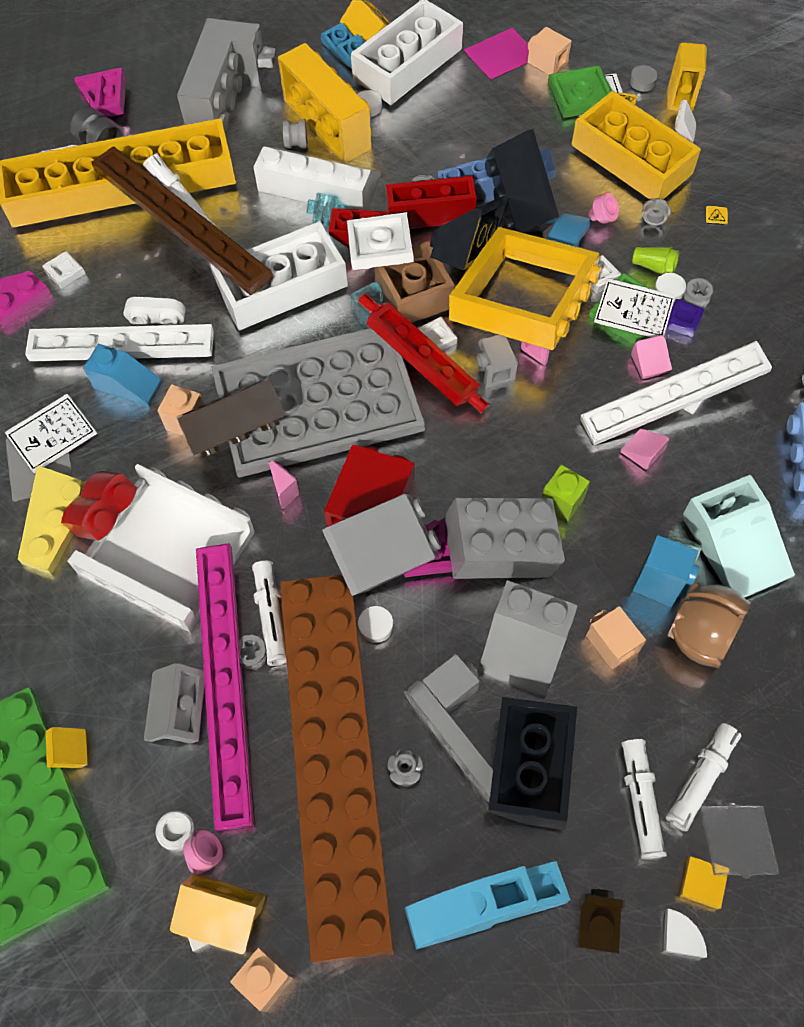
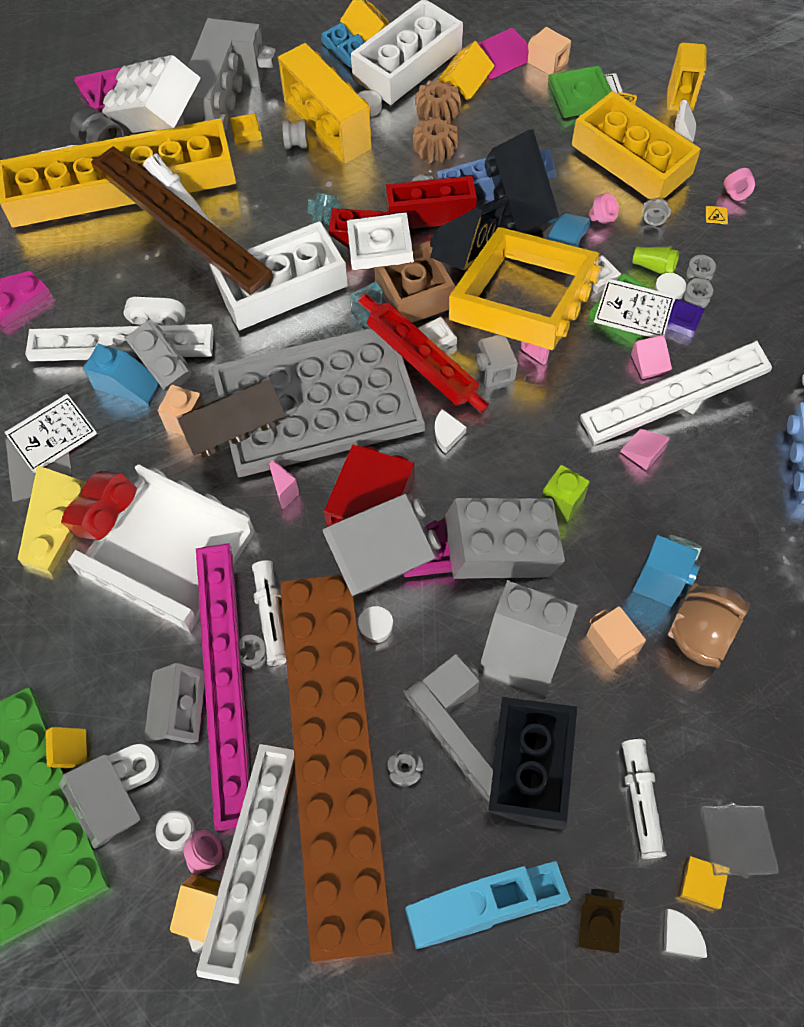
(64, 269): white tile -> none
(99, 800): none -> light grey panel
(126, 760): none -> white plate
(150, 94): none -> white brick
(159, 355): none -> light grey brick
(245, 128): none -> yellow tile
(247, 866): none -> white plate
(261, 980): light nougat brick -> none
(304, 175): white slope -> none
(435, 139): none -> medium nougat gear
(437, 100): none -> medium nougat gear
(448, 431): none -> white tile
(468, 70): none -> yellow panel
(643, 78): light grey tile -> none
(704, 262): none -> light grey bush
(710, 764): white pin -> none
(738, 181): none -> bright pink tile
(739, 536): light aqua slope -> none

